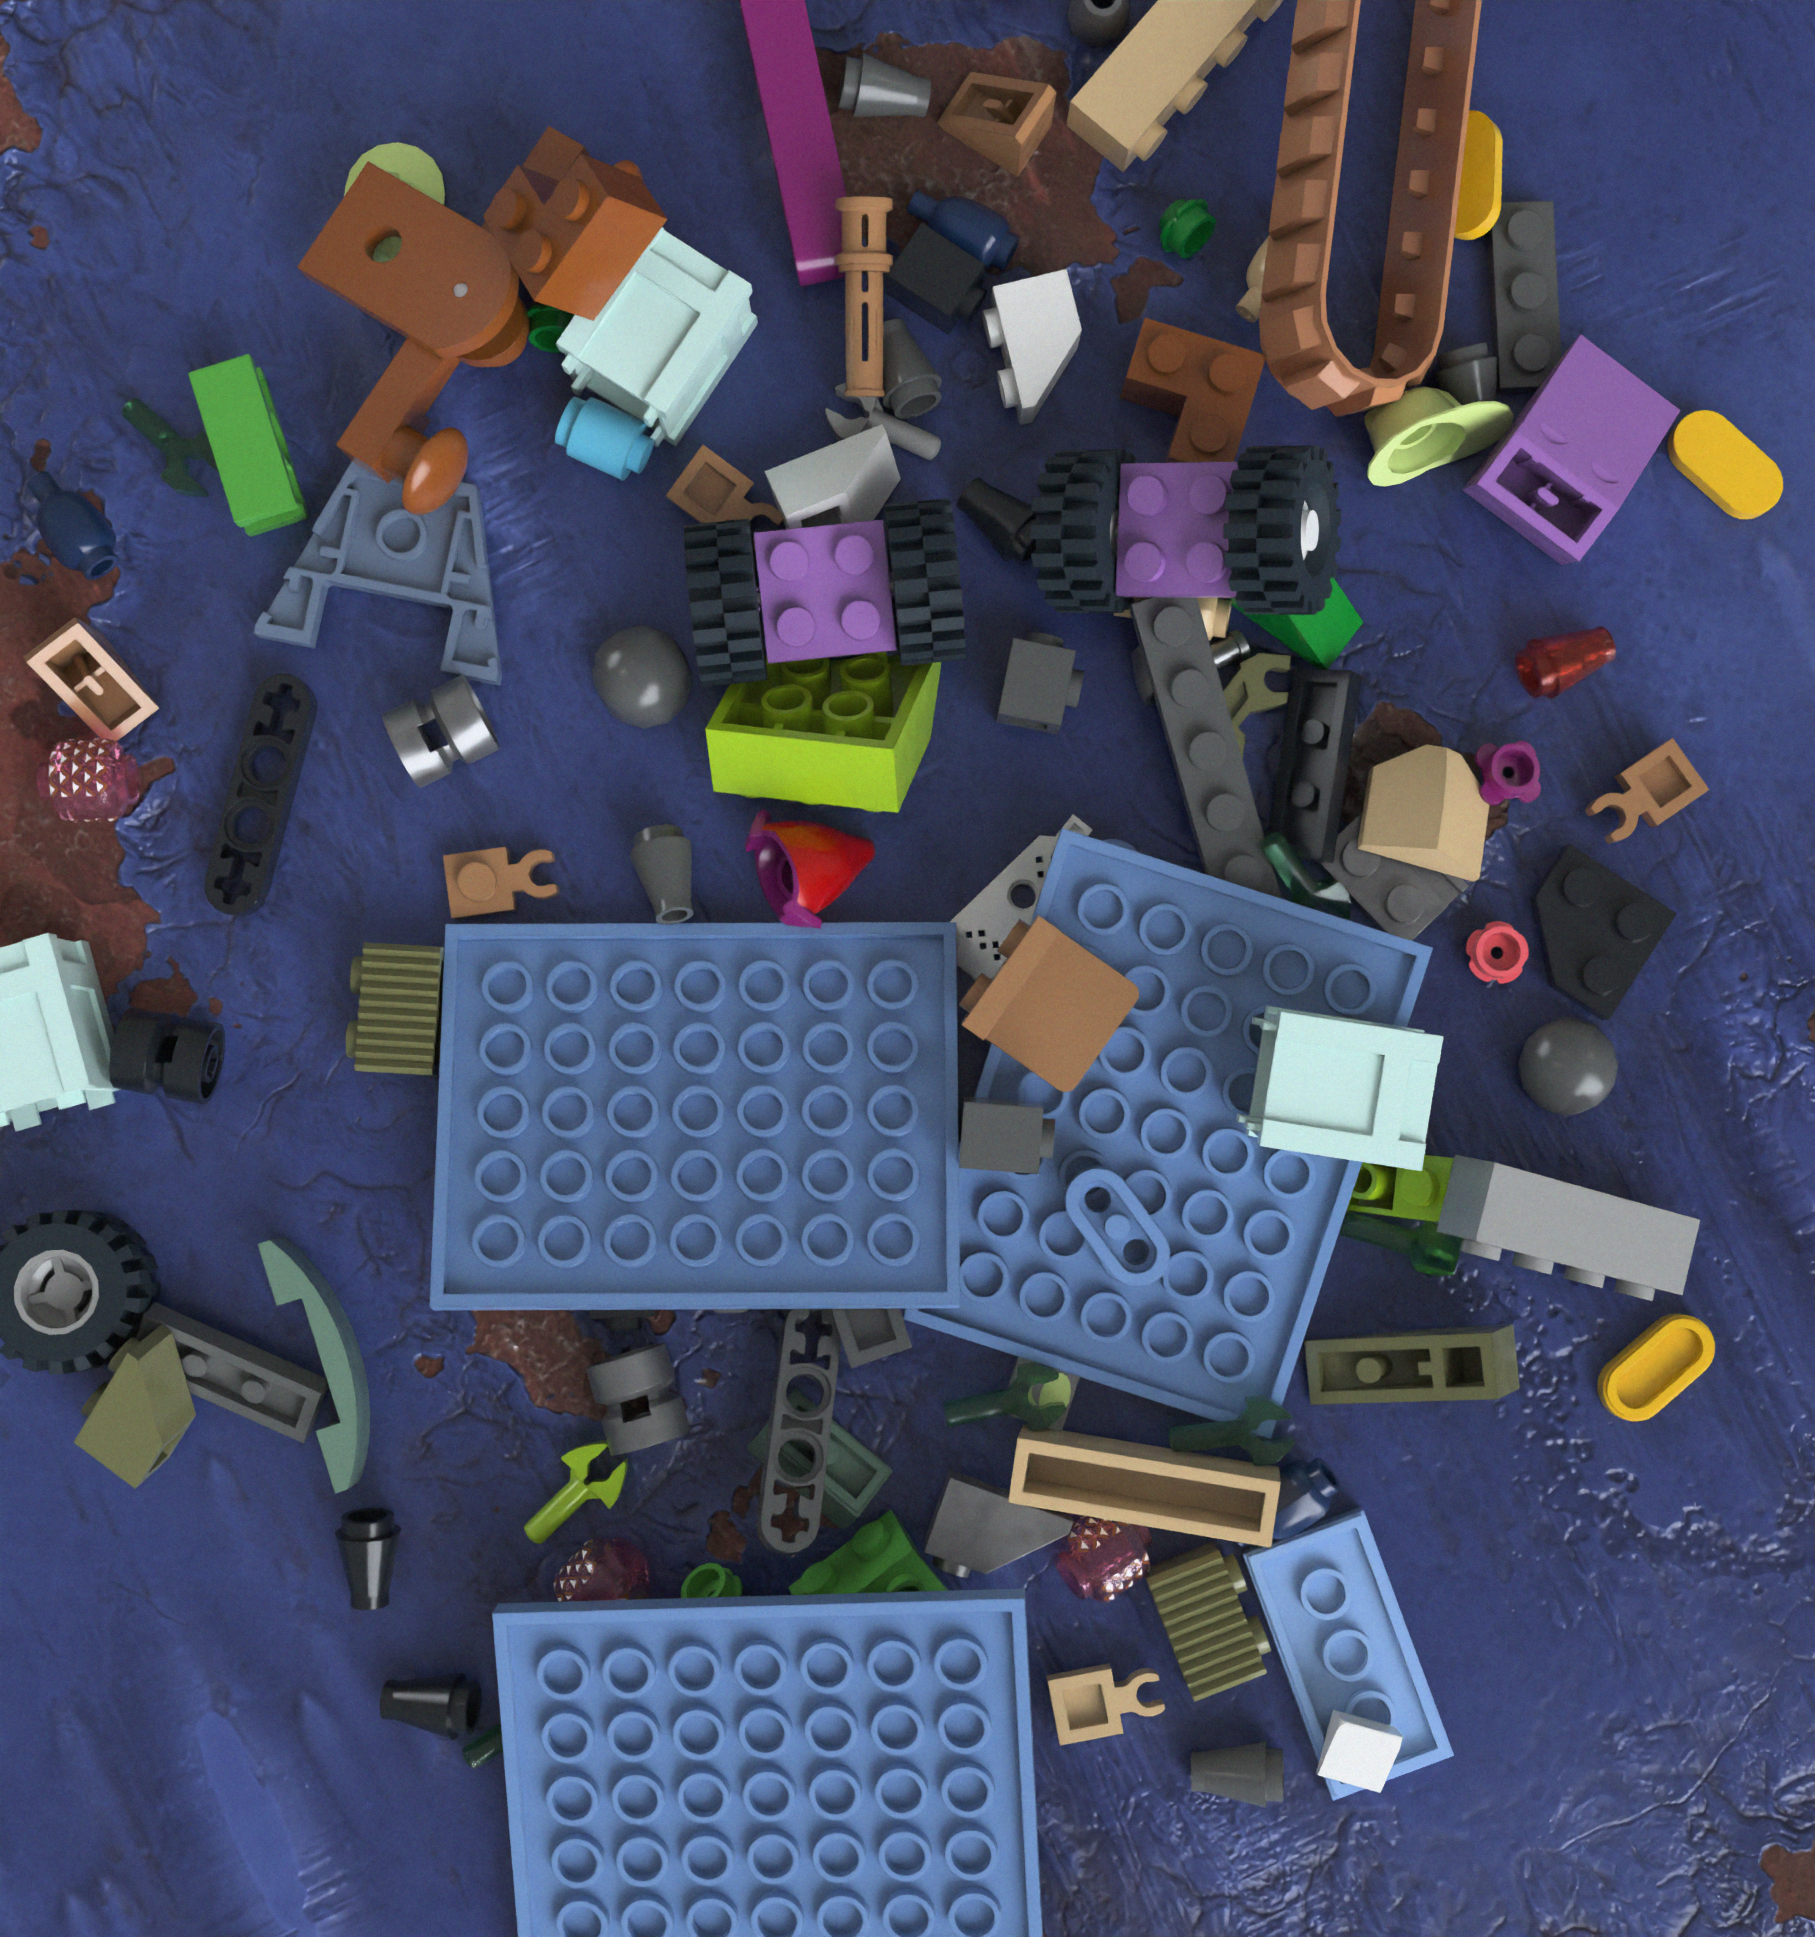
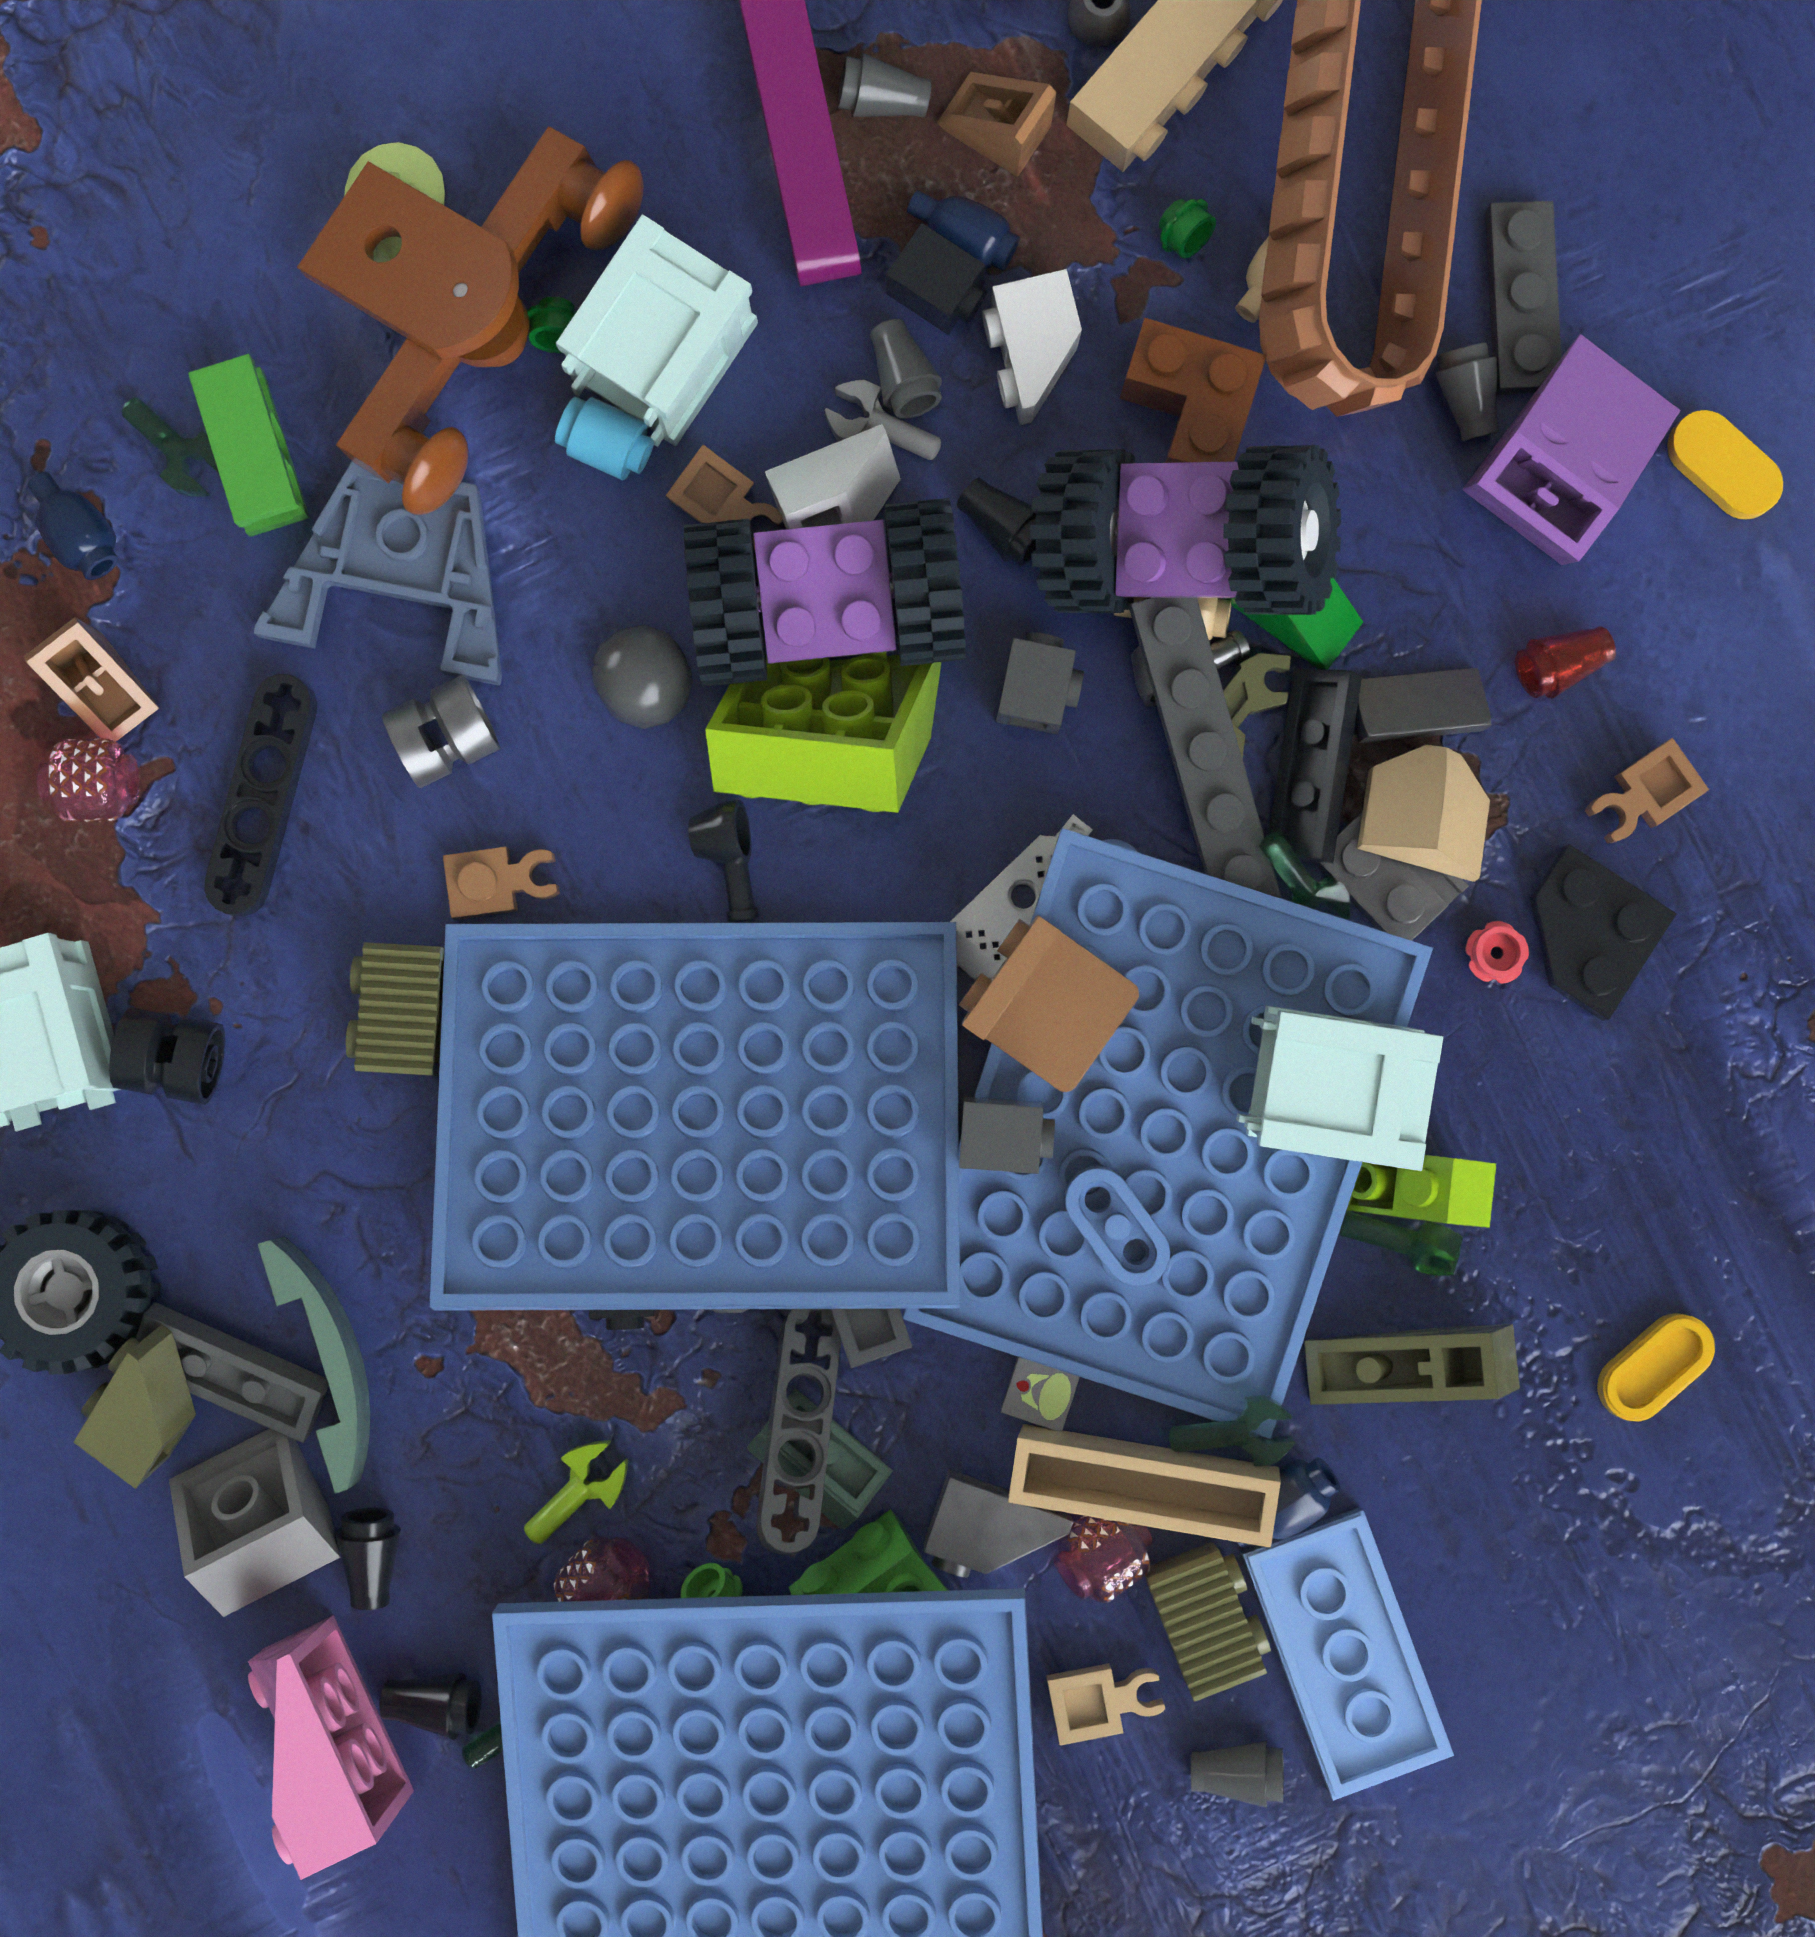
(251, 1521): none -> light grey slope
(332, 1755): none -> bright pink slope
(574, 234): dark orange brick -> none
(631, 1376): flat silver wheel -> none
(665, 870): dark grey cone -> none
(725, 837): none -> black bar
(814, 857): hat -> none
(863, 377): medium nougat pin -> none
(1009, 1401): clear green bar -> none
(1358, 1751): white slope -> none
(1421, 705): none -> flat silver slope
(1429, 431): yellowish green piece -> none
(1480, 178): yellow tile -> none
(1525, 769): magenta plate -> none
(1566, 1225): light grey brick -> none
(1568, 1066): dark grey hair -> none

